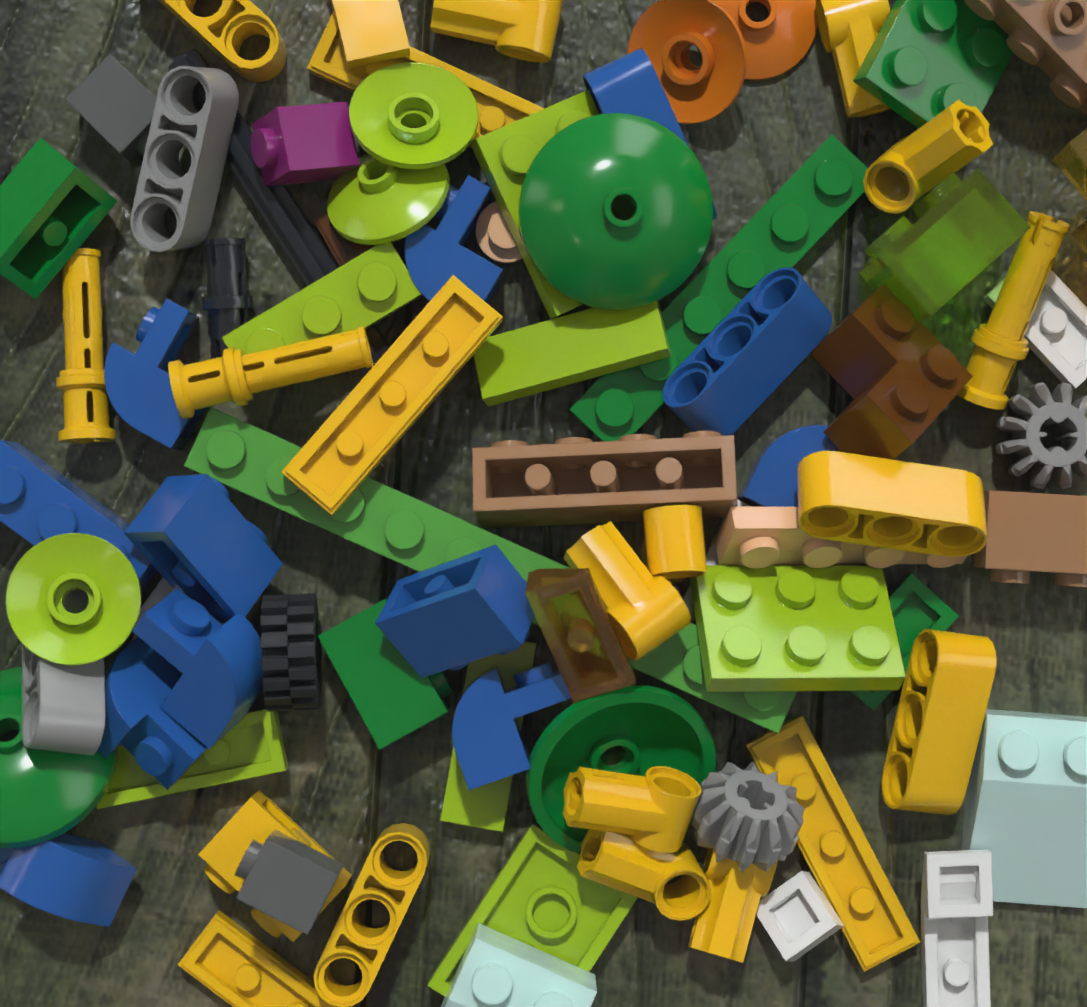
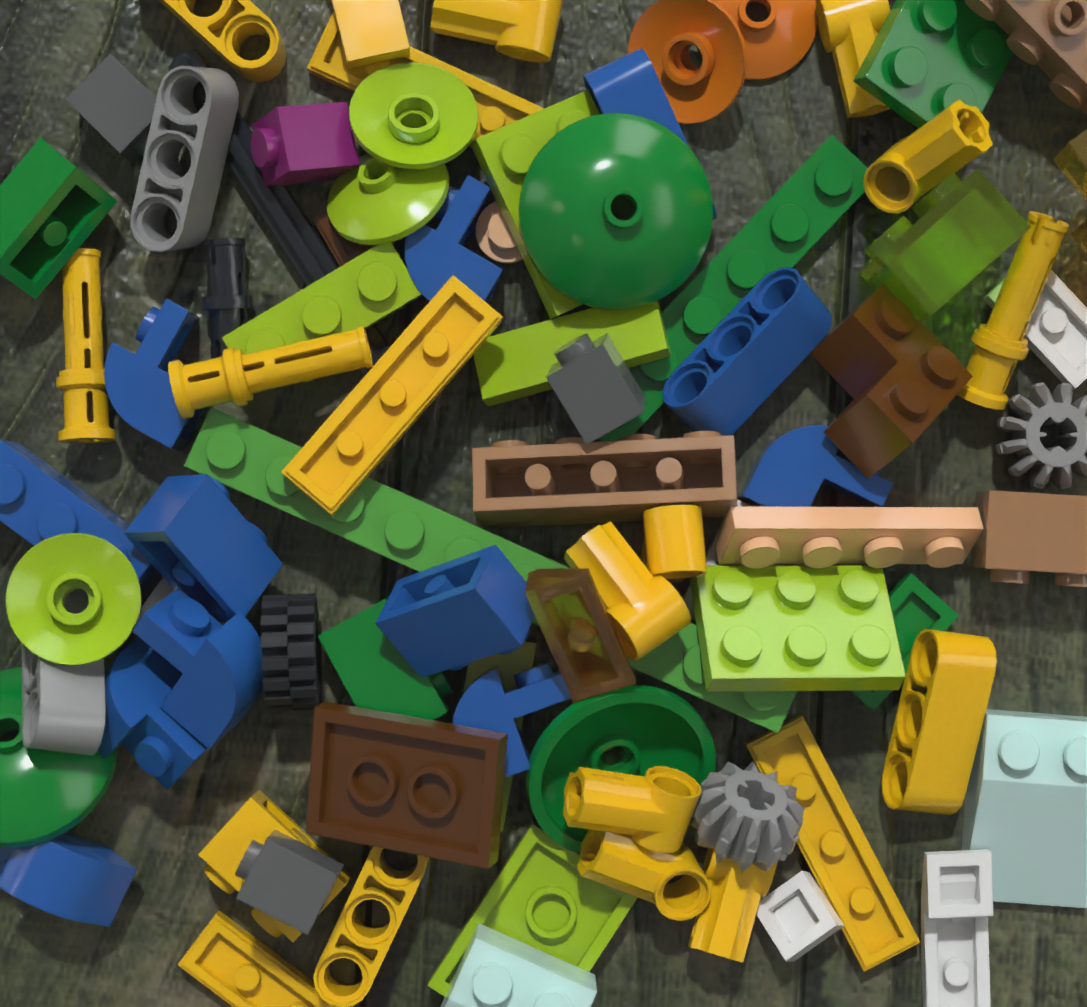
(245, 752): lime plate -> none
(406, 784): none -> reddish brown plate
(595, 386): none -> dark grey brick
(891, 504): yellow beam -> none

